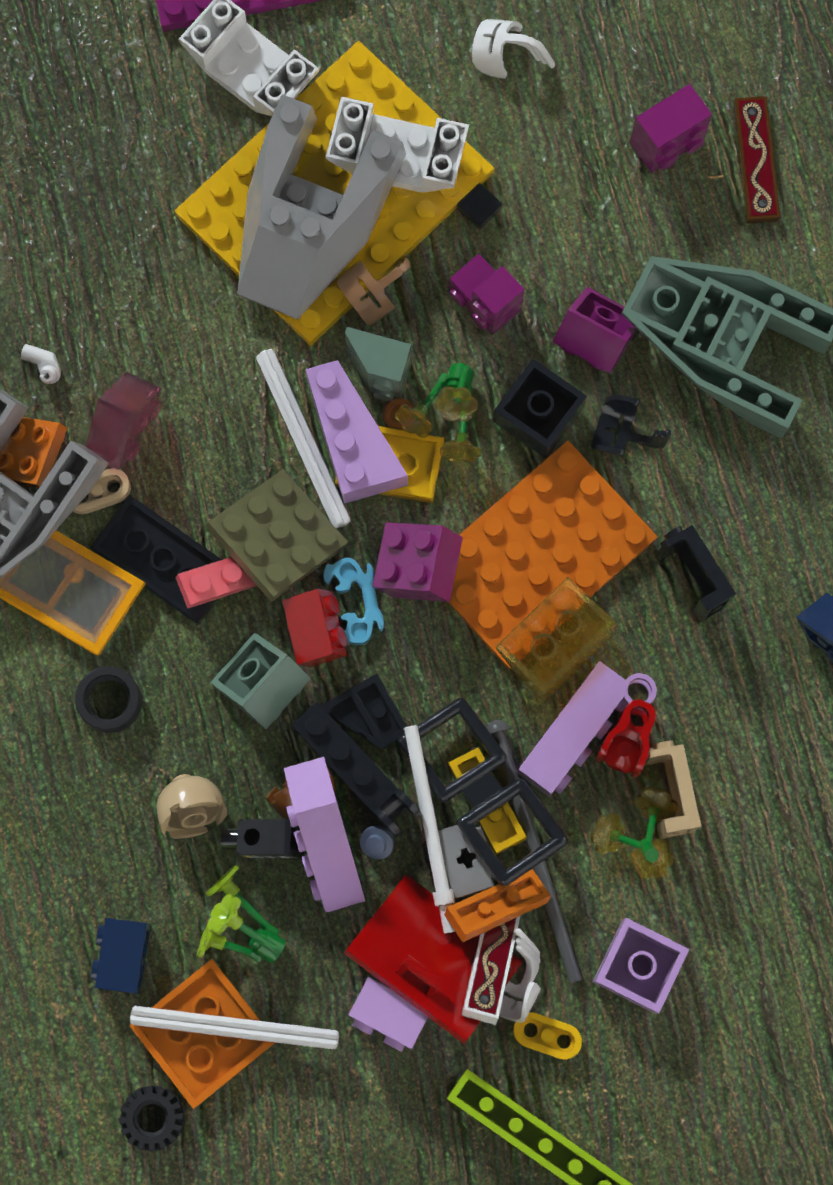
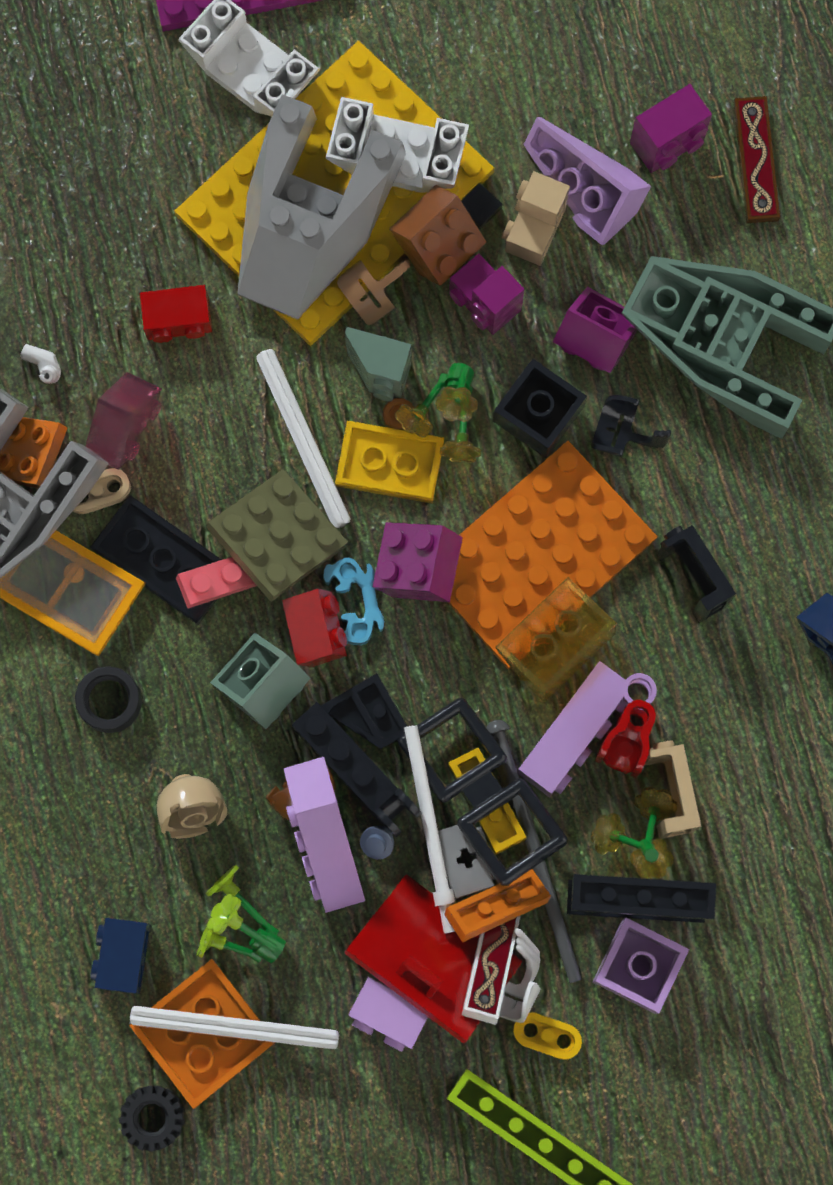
(176, 313): none -> red brick
(275, 841): black torso -> none
(354, 441): lavender wedge -> none
(438, 235): none -> dark orange brick
(492, 63): white helmet -> none
(540, 211): none -> tan brick
(601, 190): none -> lavender wedge
(641, 898): none -> black fence

